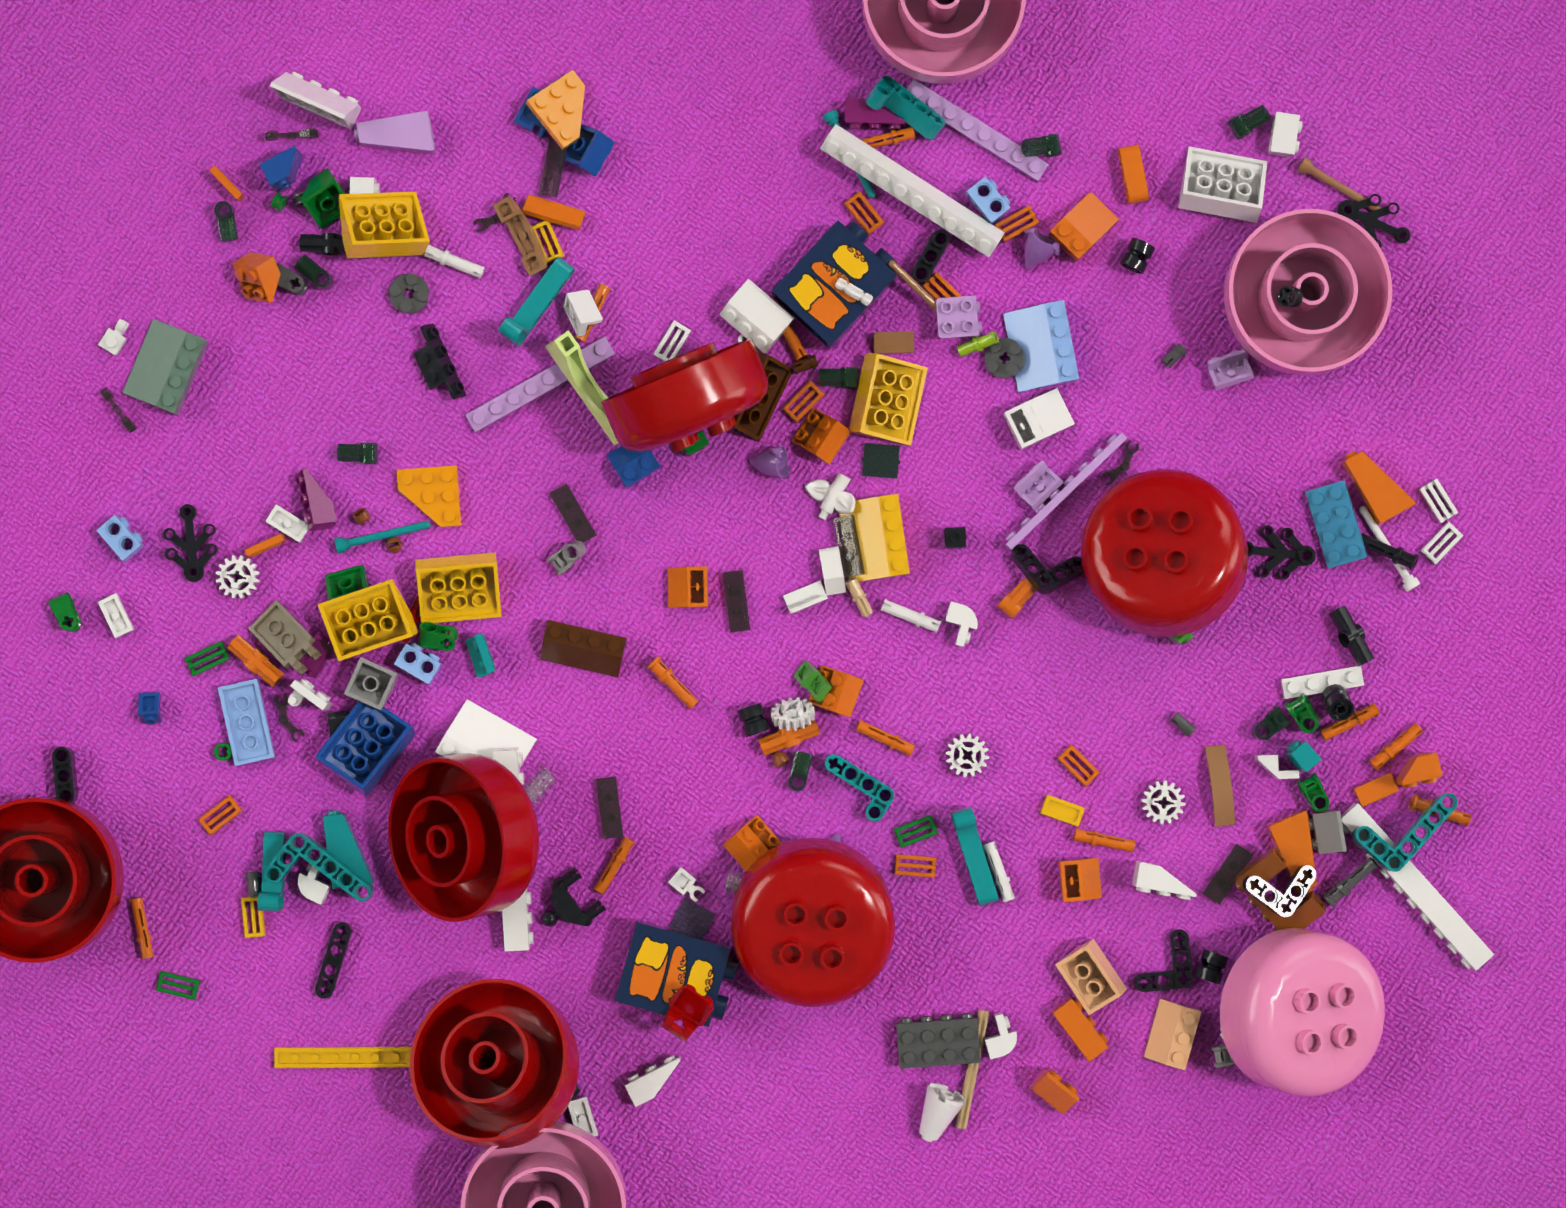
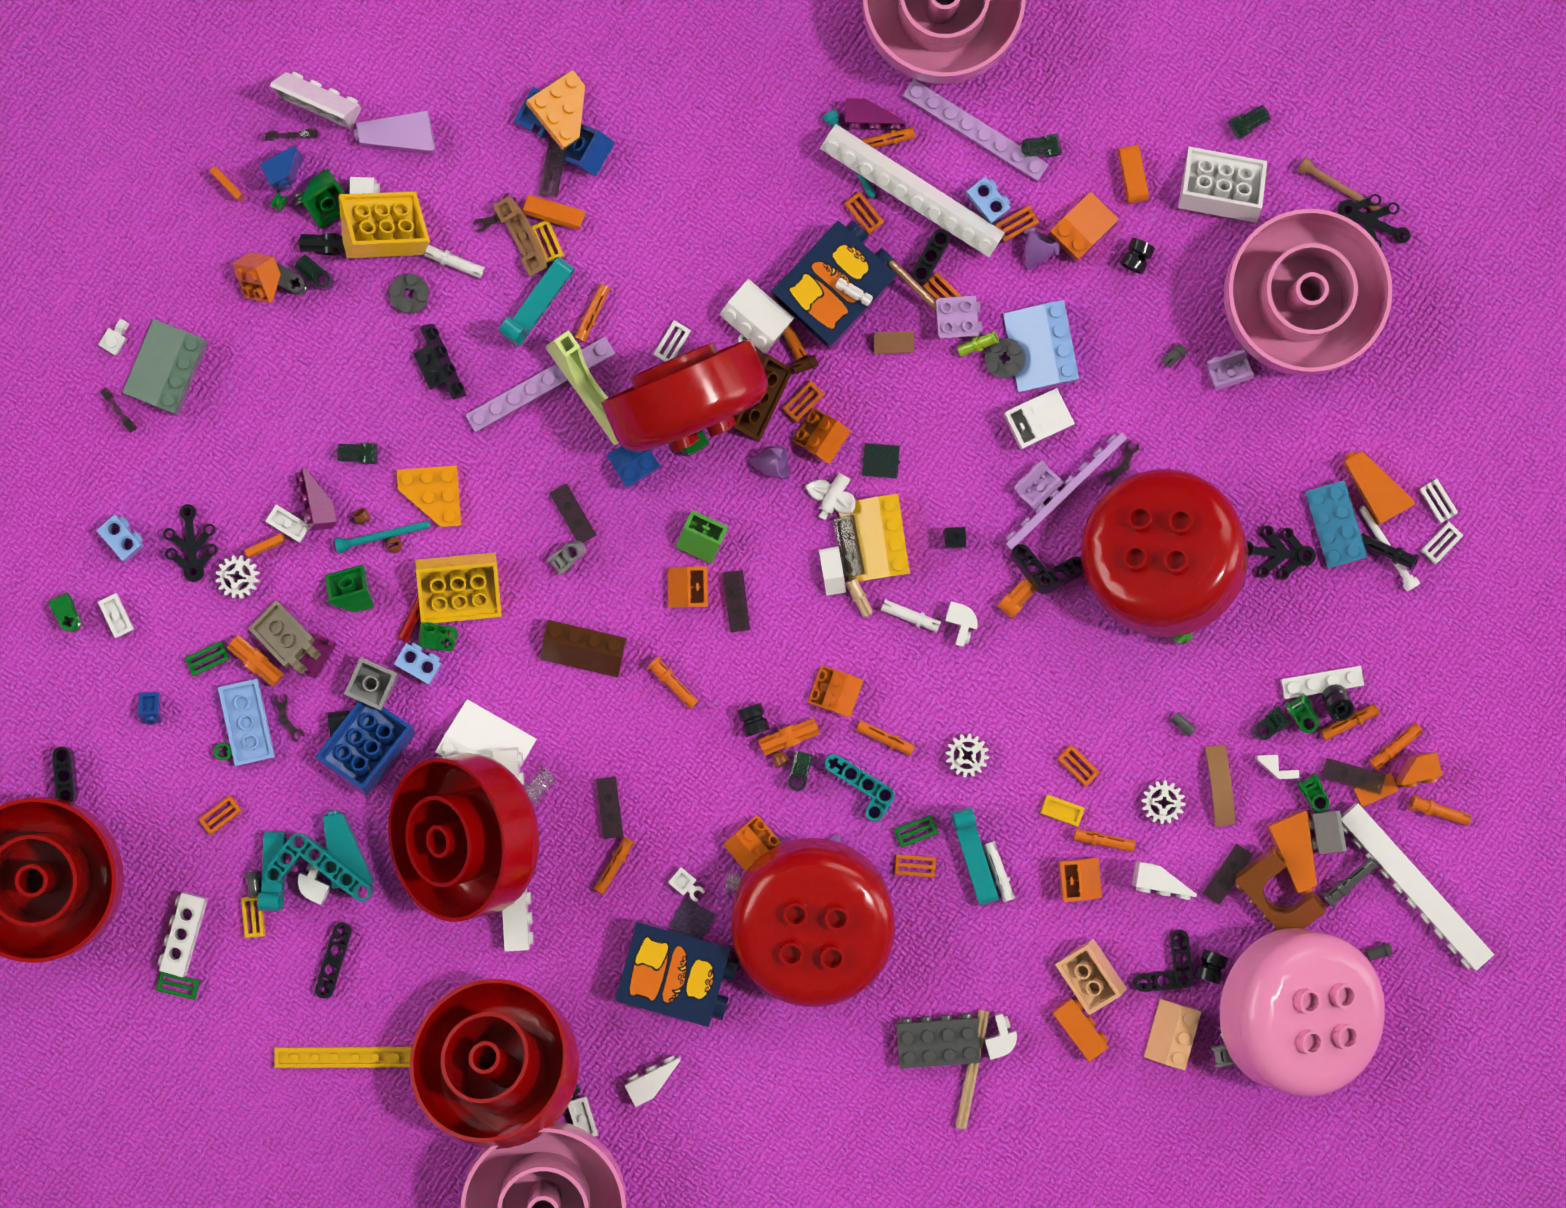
(142, 928): orange pin -> none
(197, 906): none -> white brick
(227, 223): piece -> none
(303, 690): white plate -> none
(367, 619): yellow slope -> none
(480, 655): teal bracket -> none
(566, 906): black connector -> none
(581, 311): white panel -> none
(690, 1009): red piece -> none
(702, 537): none -> bright green slope
(793, 714): white gear -> none
(805, 597): white panel -> none
(812, 680): bright green slope -> none
(844, 377): clear green piece -> none
(888, 399): yellow slope -> none
(906, 106): teal beam -> none
(939, 1110): white cone -> none
(1054, 1091): orange slope -> none
(1280, 898): beam -> none
(1284, 135): white brick -> none
(1284, 296): black wheel -> none
(1302, 755): teal brick -> none
(1351, 635): black piece -> none
(1353, 776): none -> clear smoke tile
(1379, 951): none -> dark grey pin
(1409, 836): teal beam -> none

